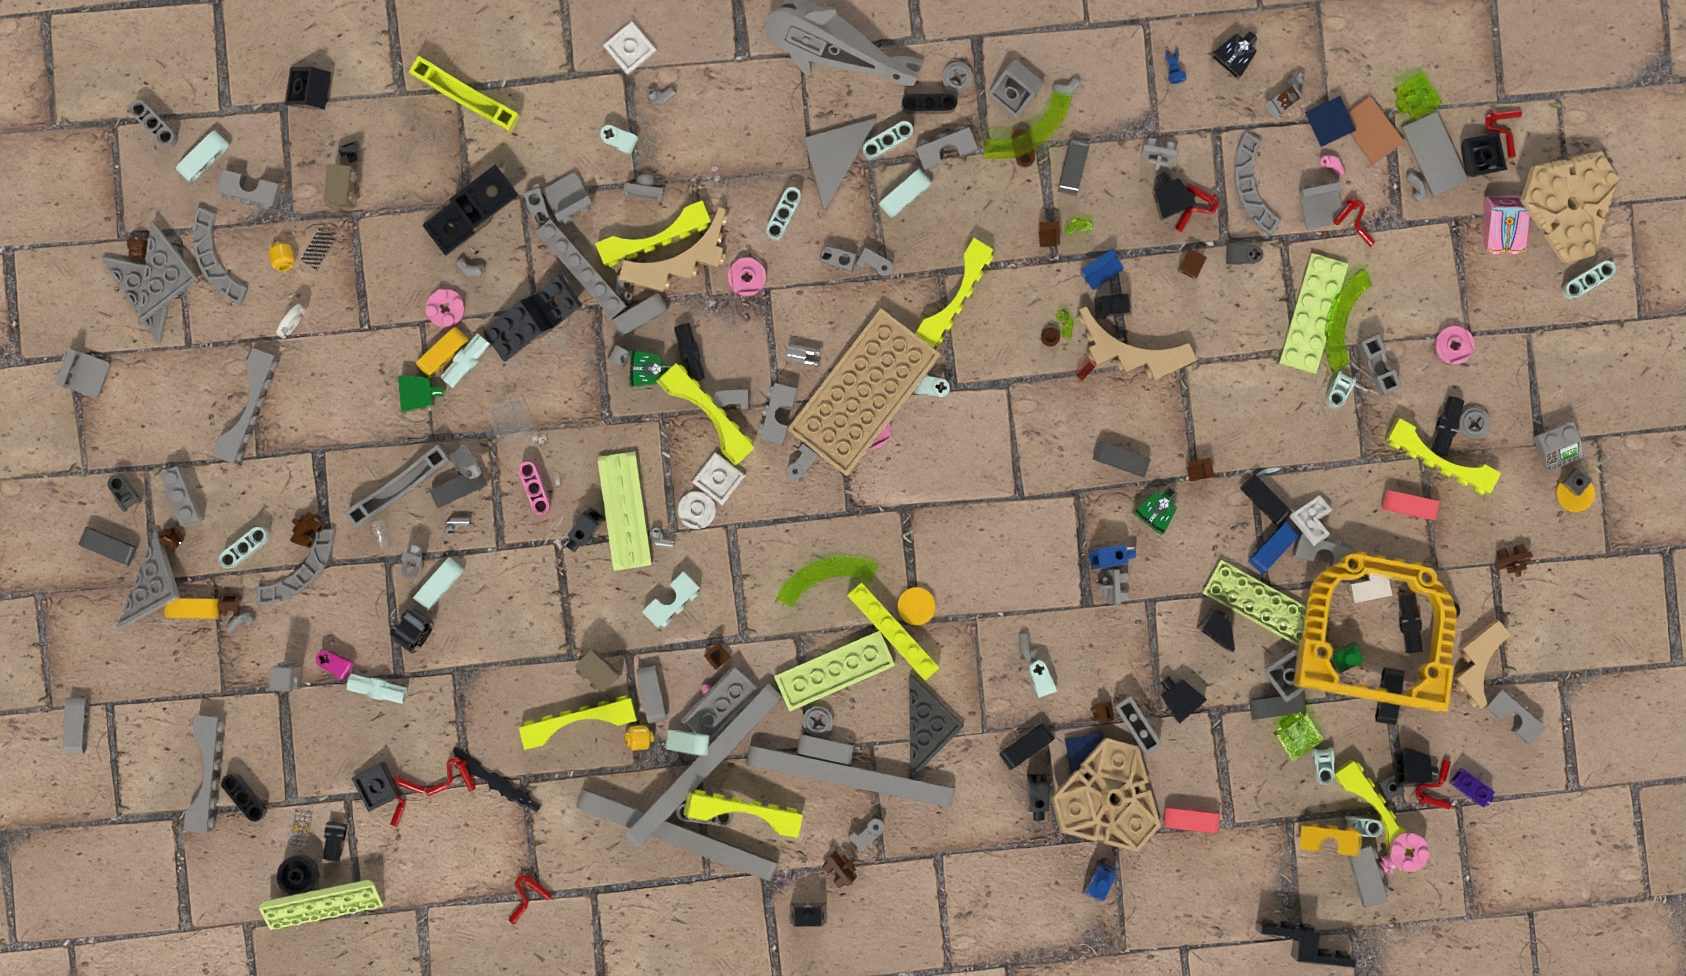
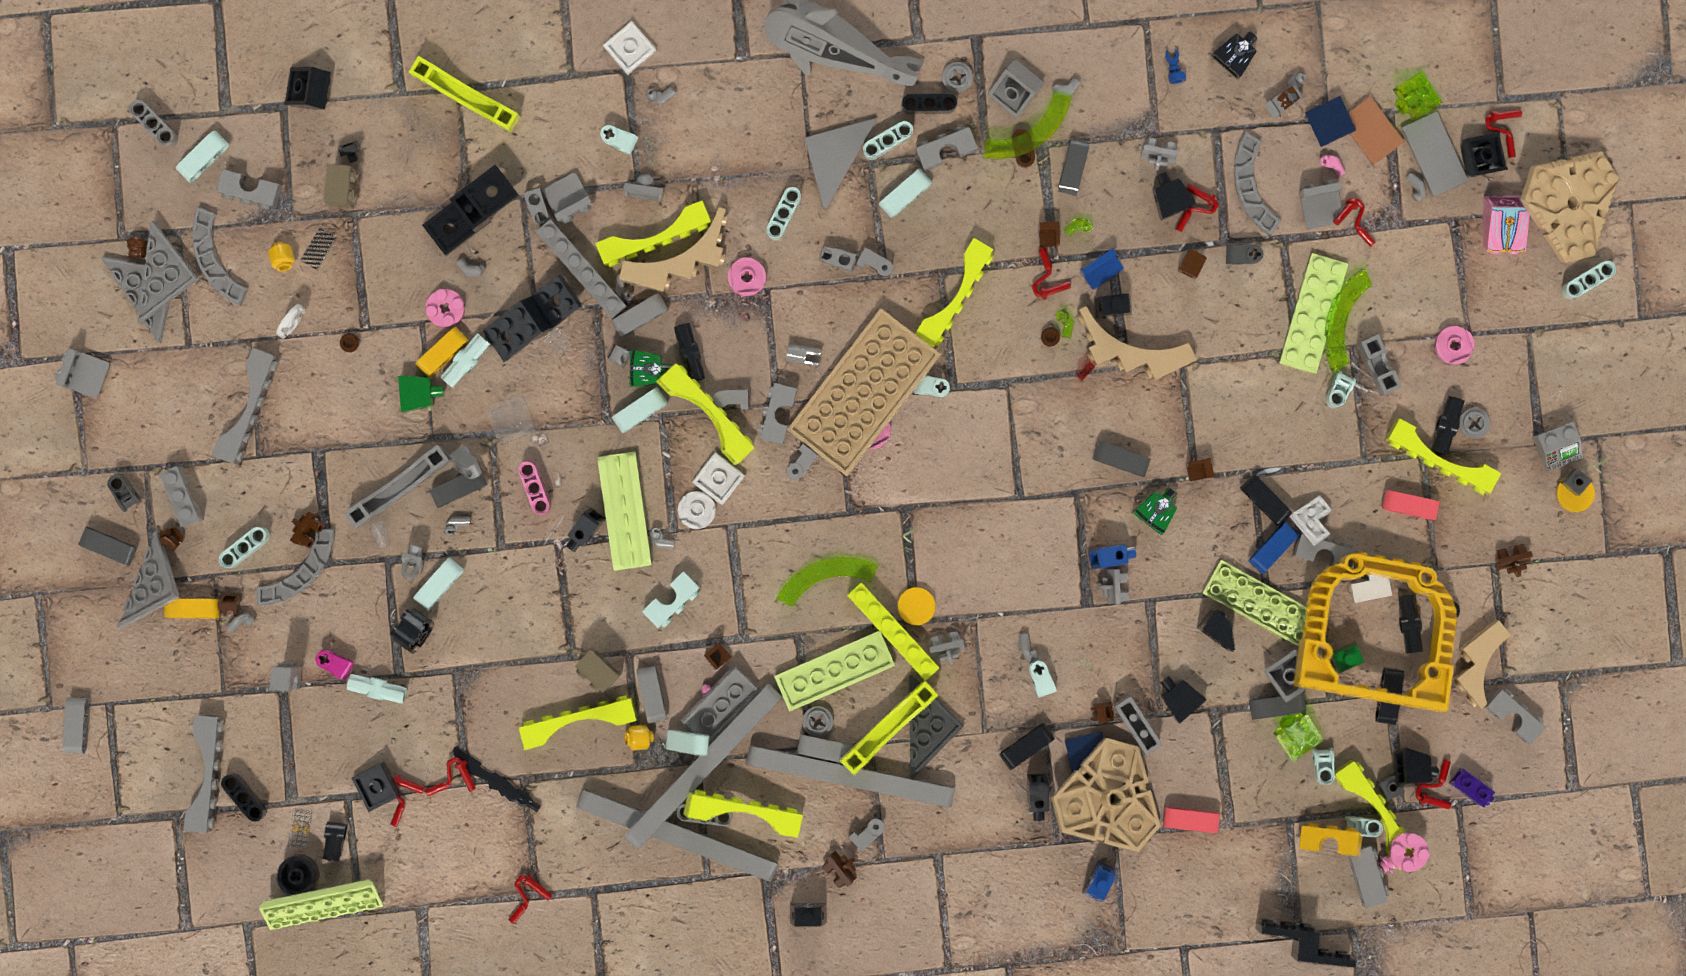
(349, 342): none -> reddish brown plate
(639, 410): none -> light aqua beam
(882, 732): none -> neon yellow arch
(947, 650): none -> light grey hips
(1048, 267): none -> red piece

